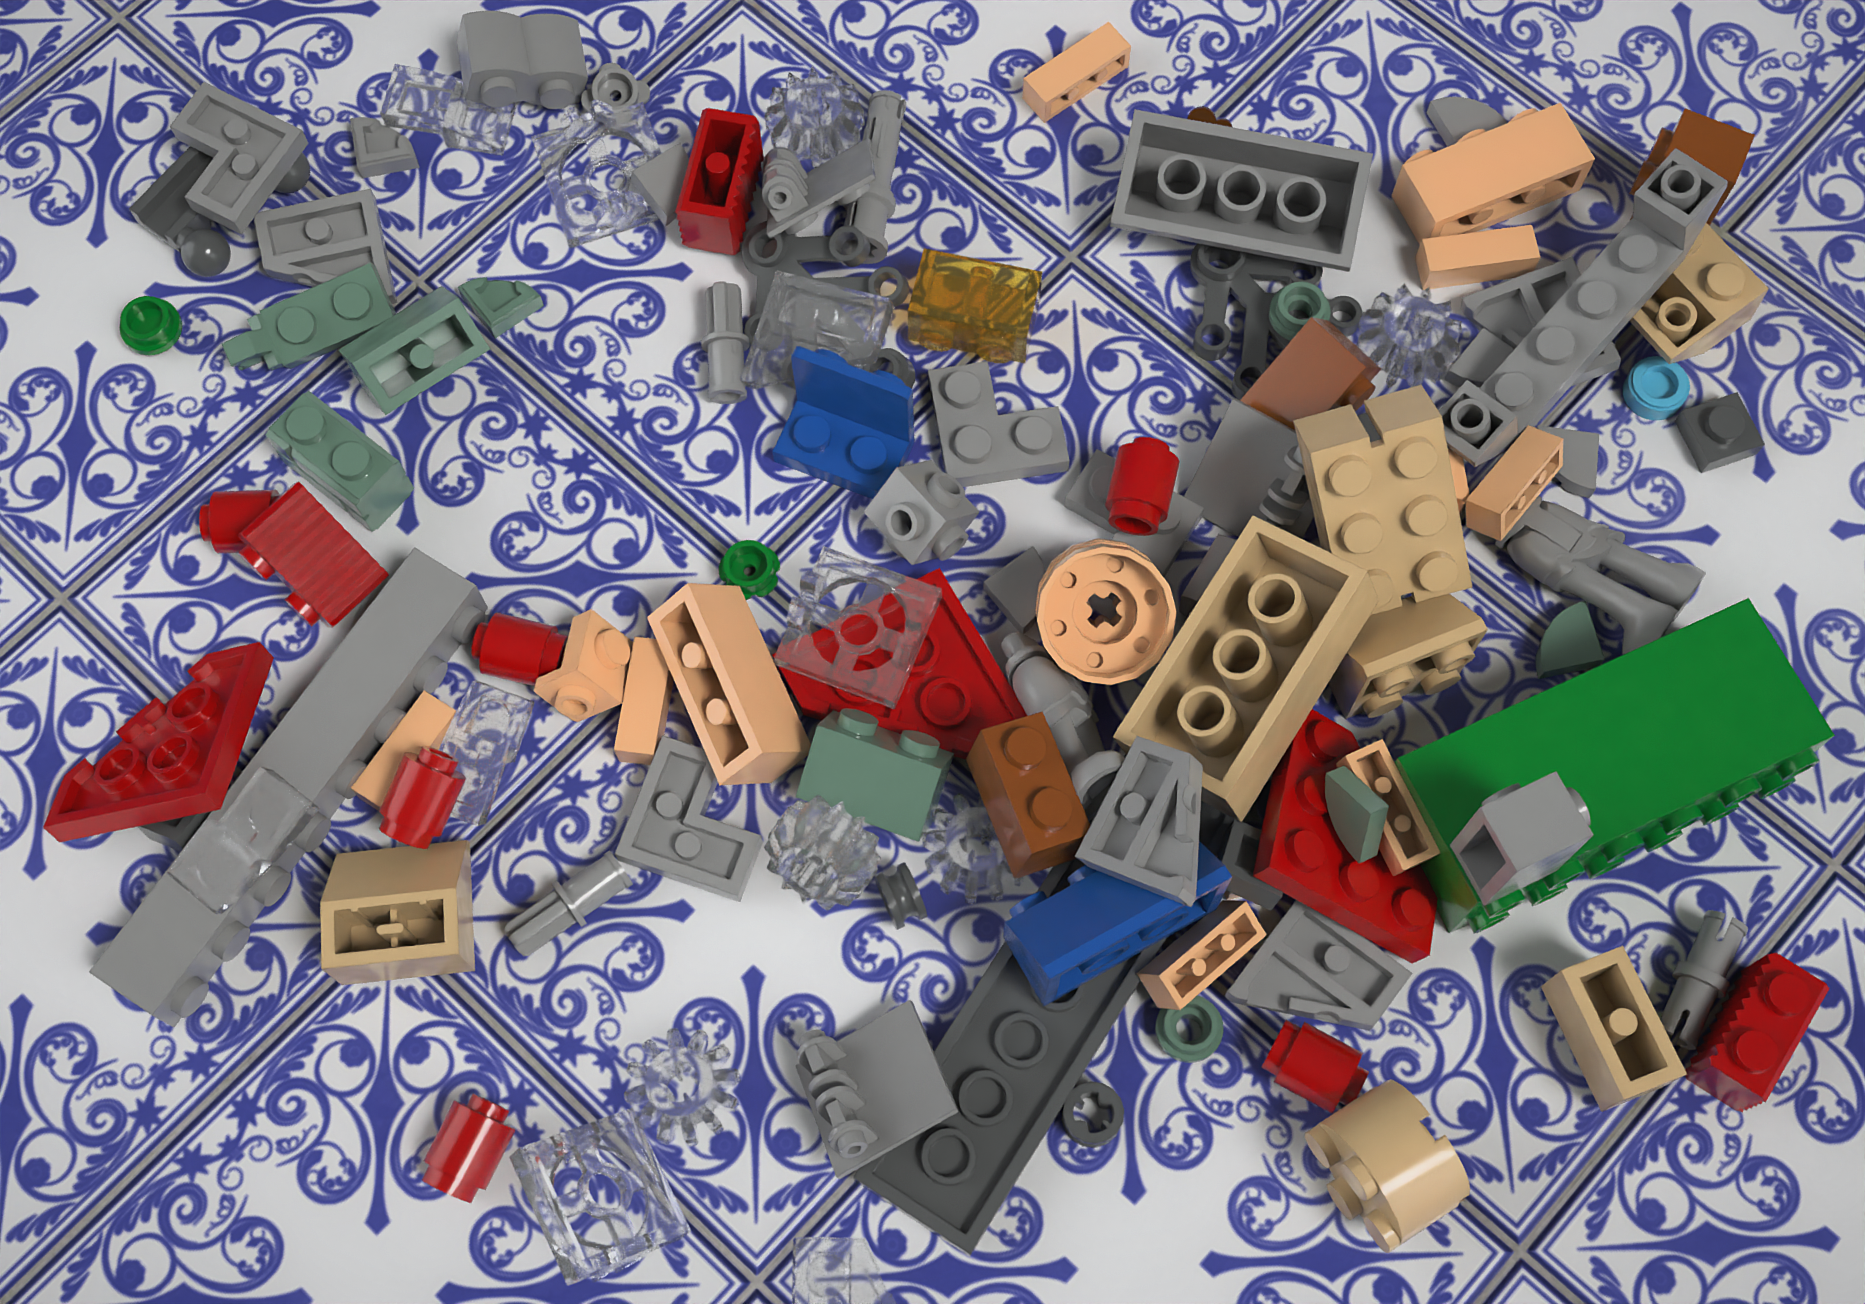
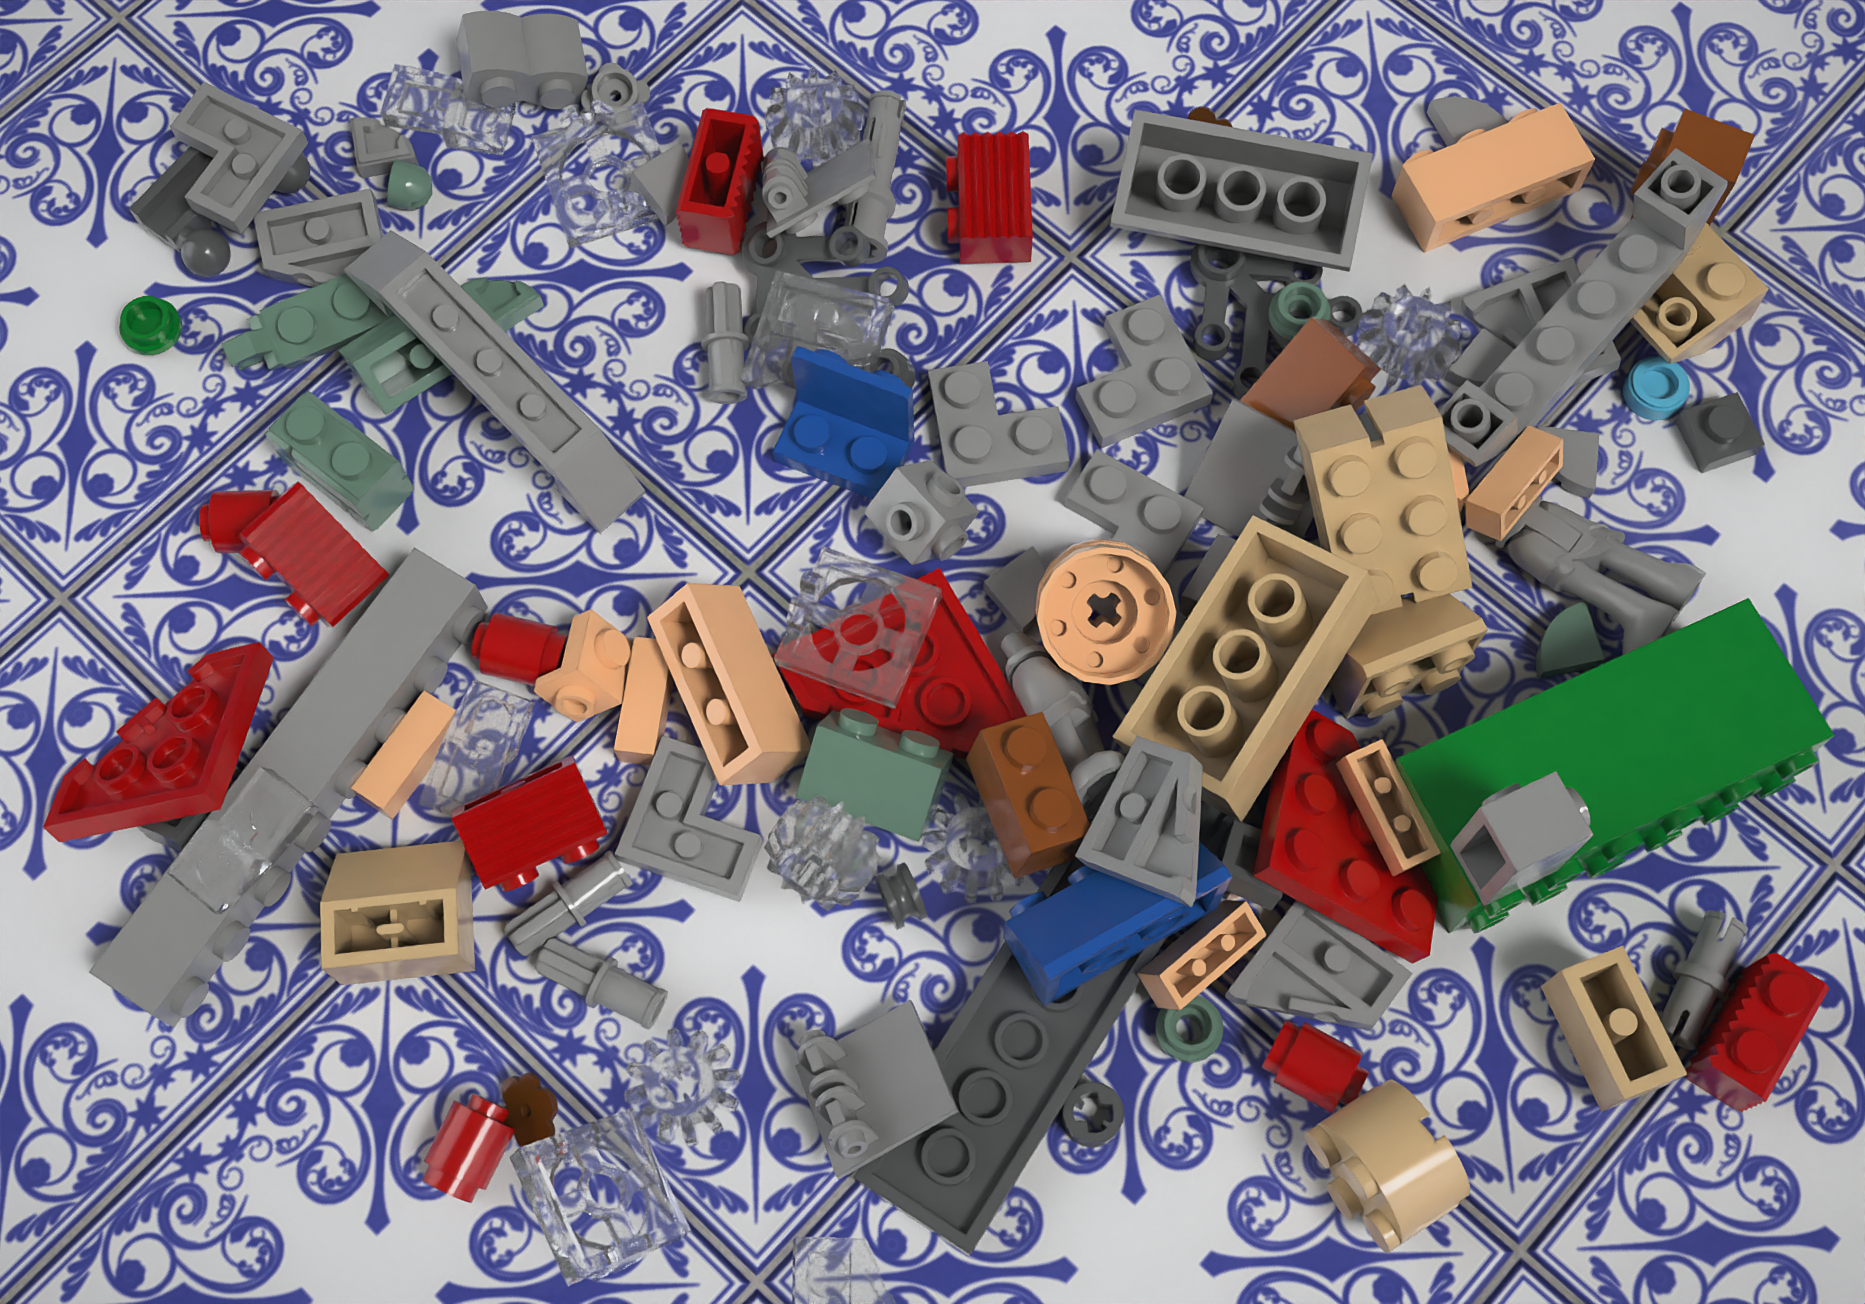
(408, 186): none -> sand green hinge
(421, 797): red brick -> none
(500, 375): none -> light grey slope
(529, 825): none -> red brick
(530, 1108): none -> reddish brown plant
(601, 982): none -> light grey axle
(755, 555): green plate -> none
(974, 306): clear yellow brick -> none
(992, 197): none -> red brick
(1076, 72): light nougat piece -> none
(1141, 486): red brick -> none
(1157, 380): none -> light grey plate
(1355, 813): sand green tile -> none
(1477, 257): light nougat piece -> none

